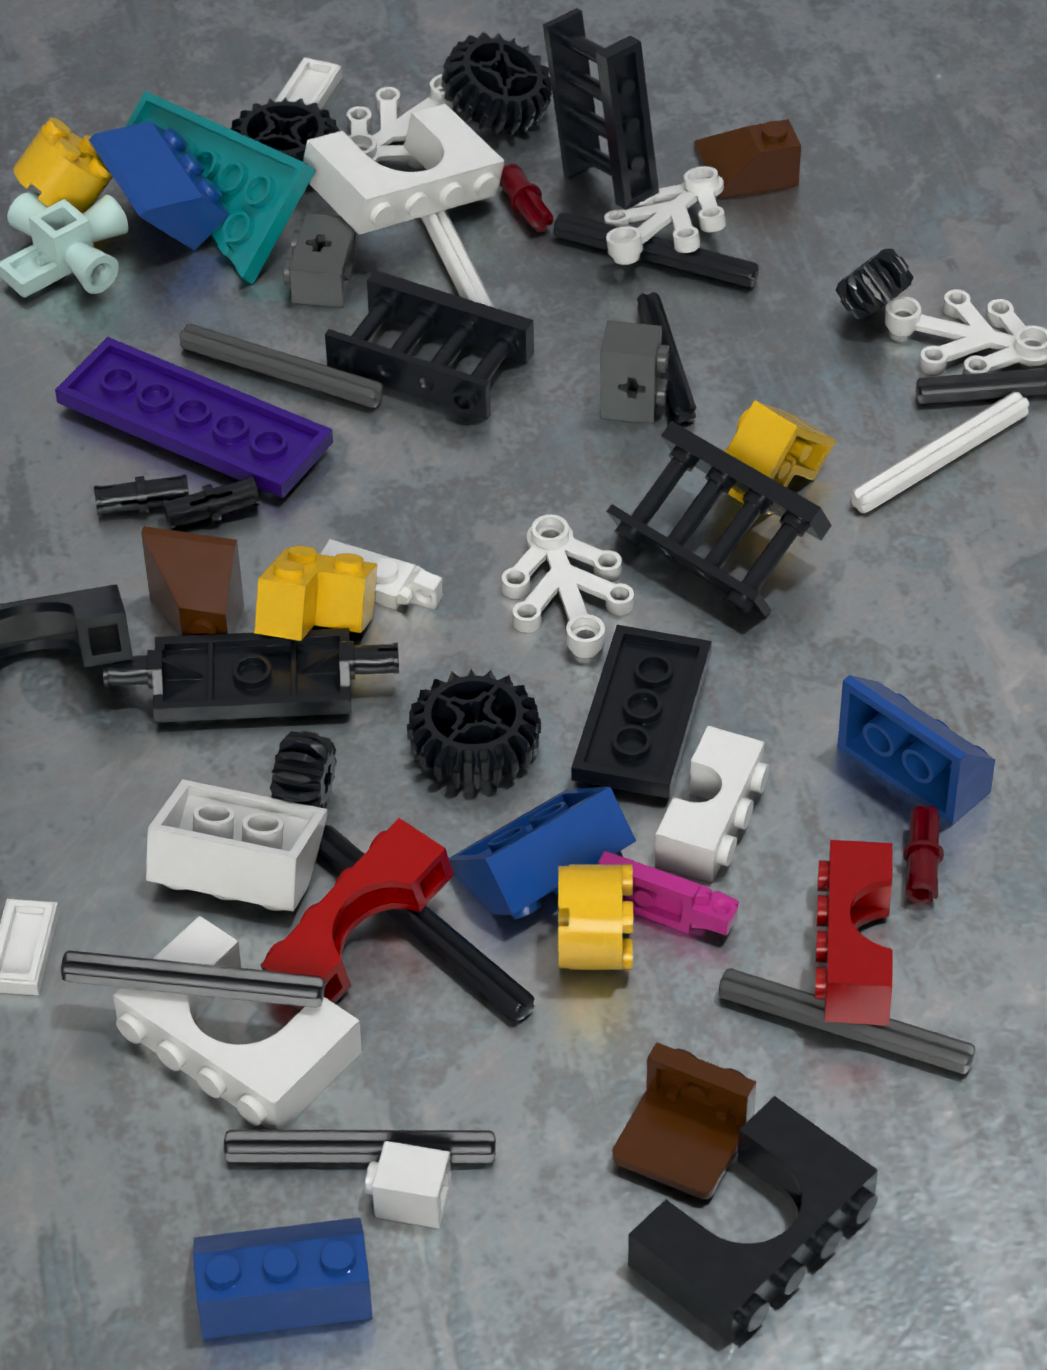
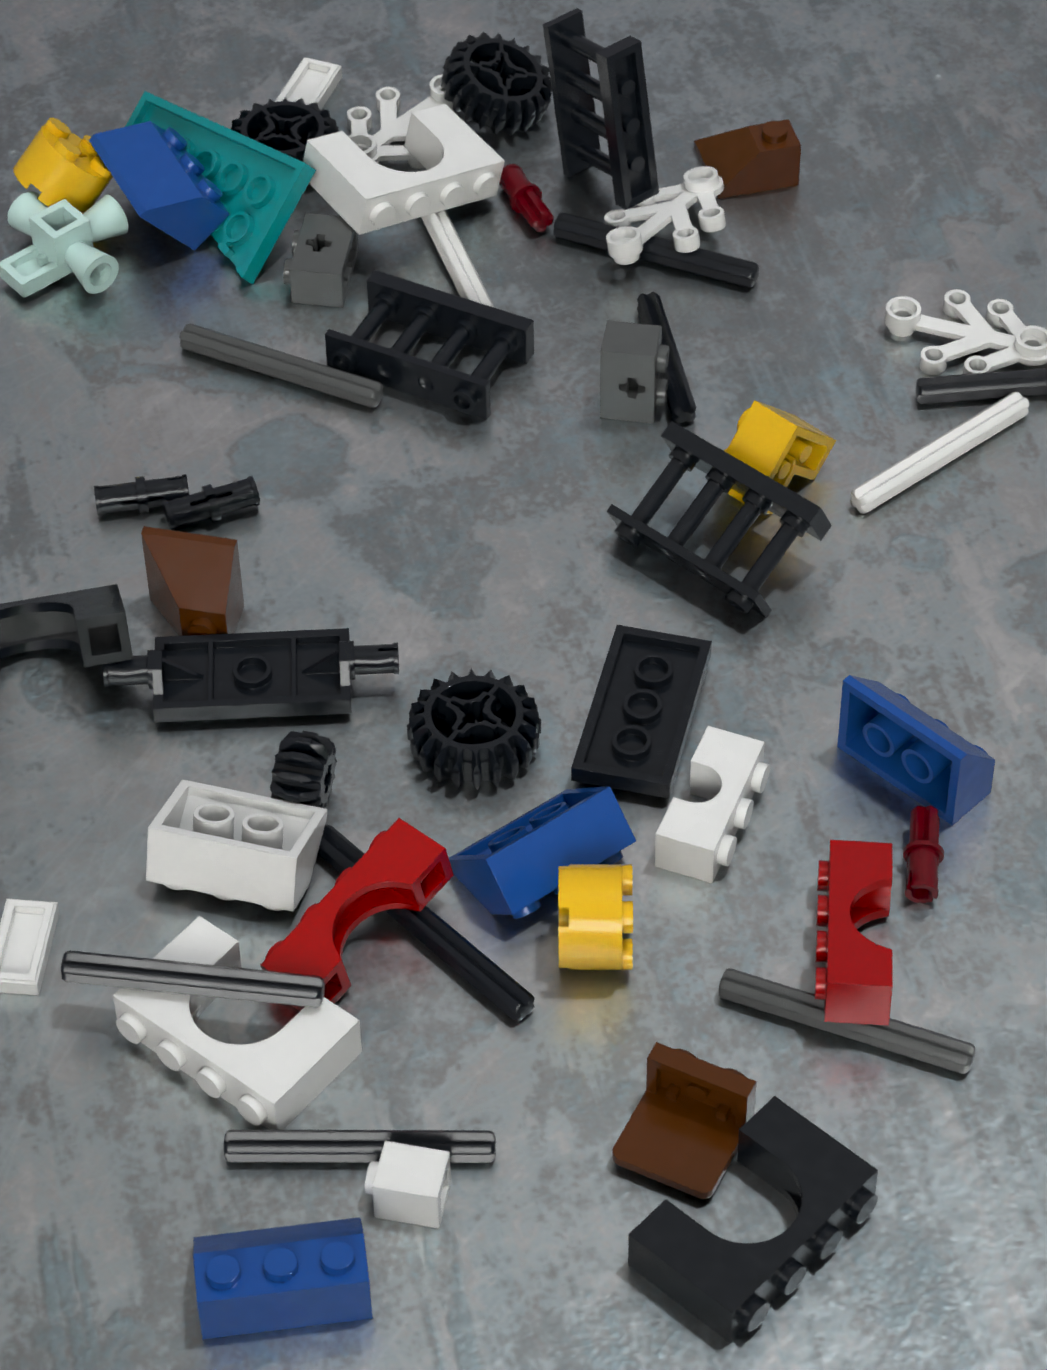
(194, 416): dark purple plate -> none
(314, 590): yellow brick -> none
(396, 580): white hinge -> none
(553, 540): white plant -> none
(676, 900): dark pink hinge -> none
(874, 283): black gear -> none

